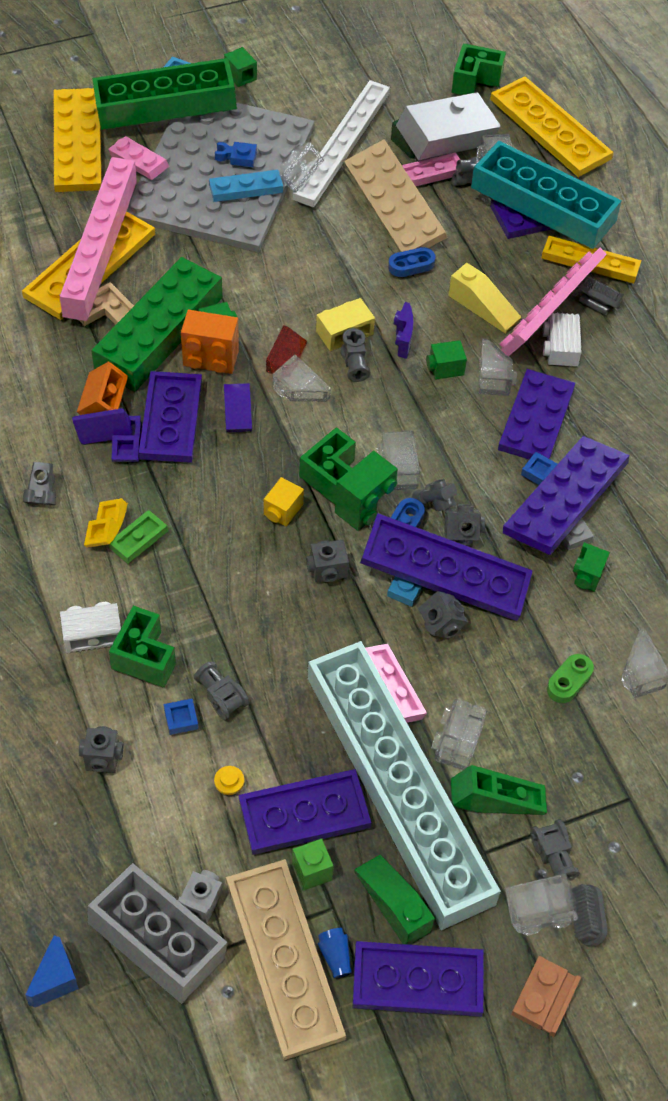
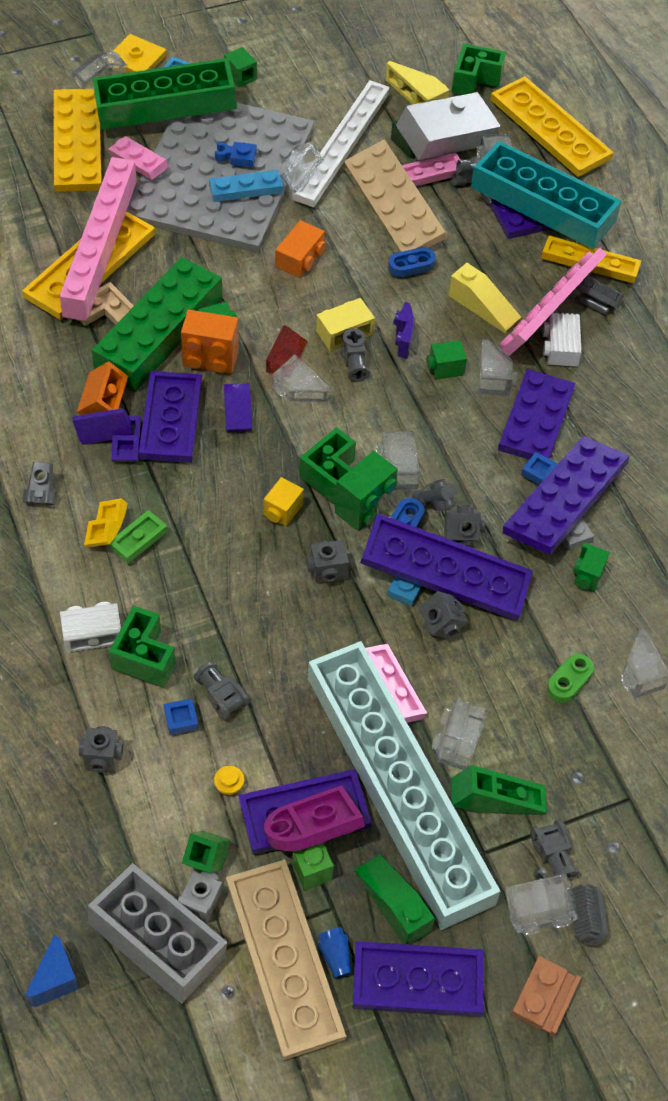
(97, 66): none -> clear slope
(140, 53): none -> yellow plate
(206, 851): none -> green brick
(300, 249): none -> orange brick
(313, 820): none -> magenta plate
(415, 85): none -> light yellow slope

